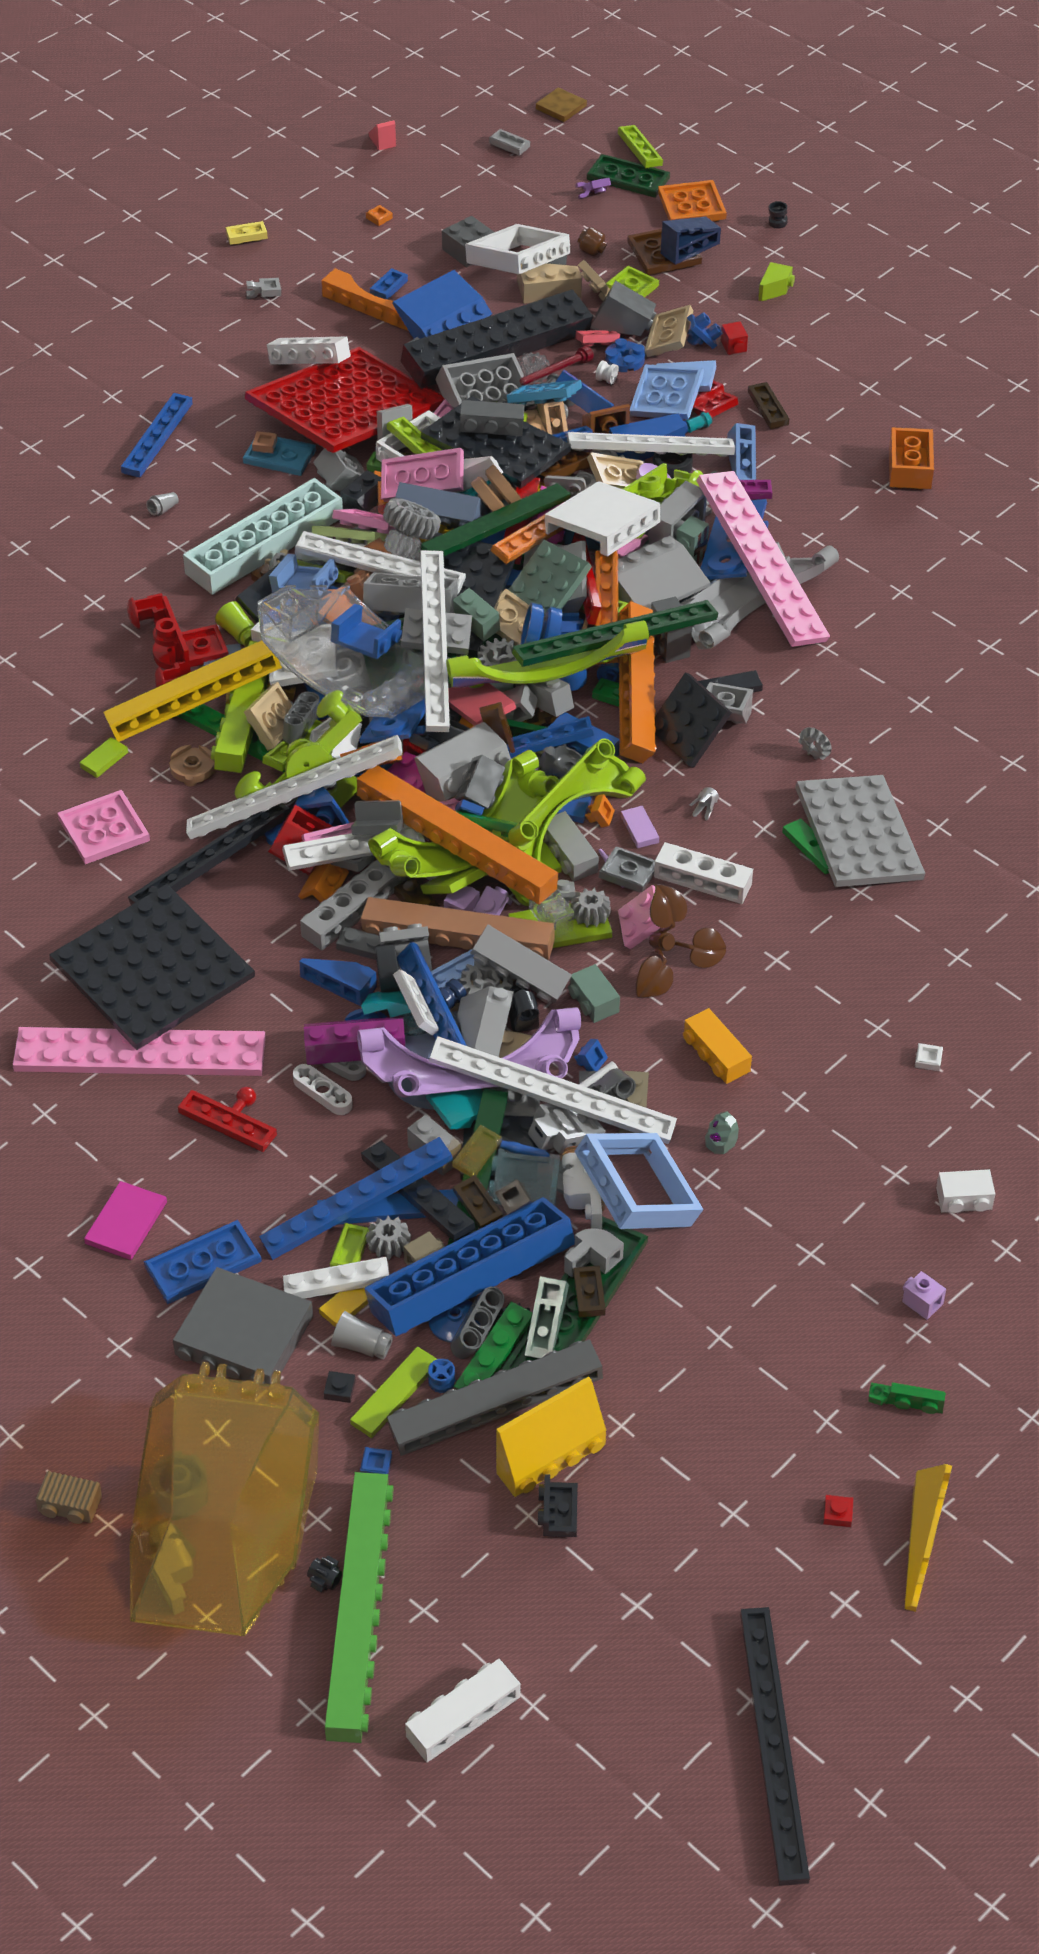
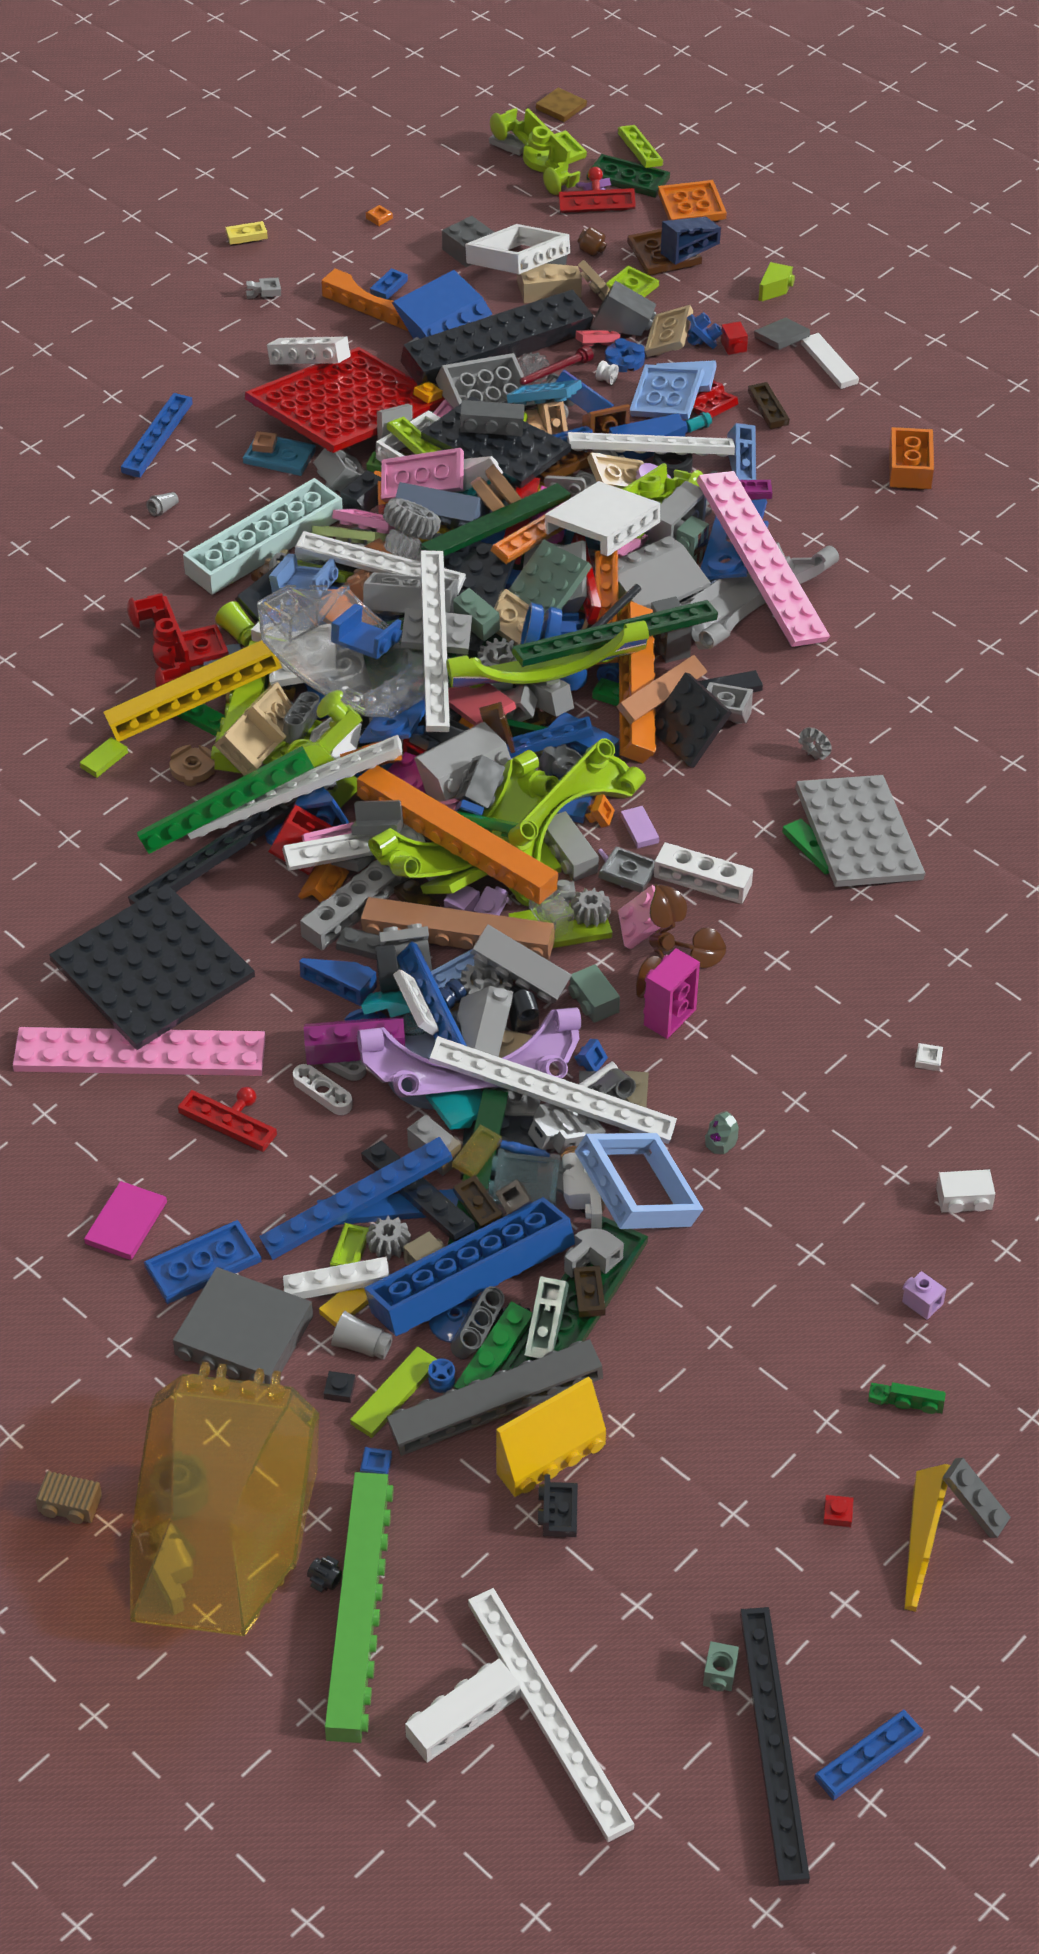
(103, 827): bright pink plate -> none
(225, 800): none -> green plate
(250, 740): none -> tan panel
(384, 135): coral slope -> none
(428, 392): none -> light orange plate
(542, 148): none -> lime piece
(551, 1716): none -> white plate
(596, 199): none -> red plate
(620, 604): none -> black bar
(659, 690): none -> nougat tile
(671, 993): none -> dark pink brick
(706, 797): flat silver piece -> none
(717, 1046): light orange brick -> none
(720, 1656): none -> sand green brick
(778, 215): black wheel -> none
(782, 333): none -> dark grey tile
(830, 361): none -> white tile
(868, 1754): none -> blue tile
(976, 1497): none -> dark grey plate

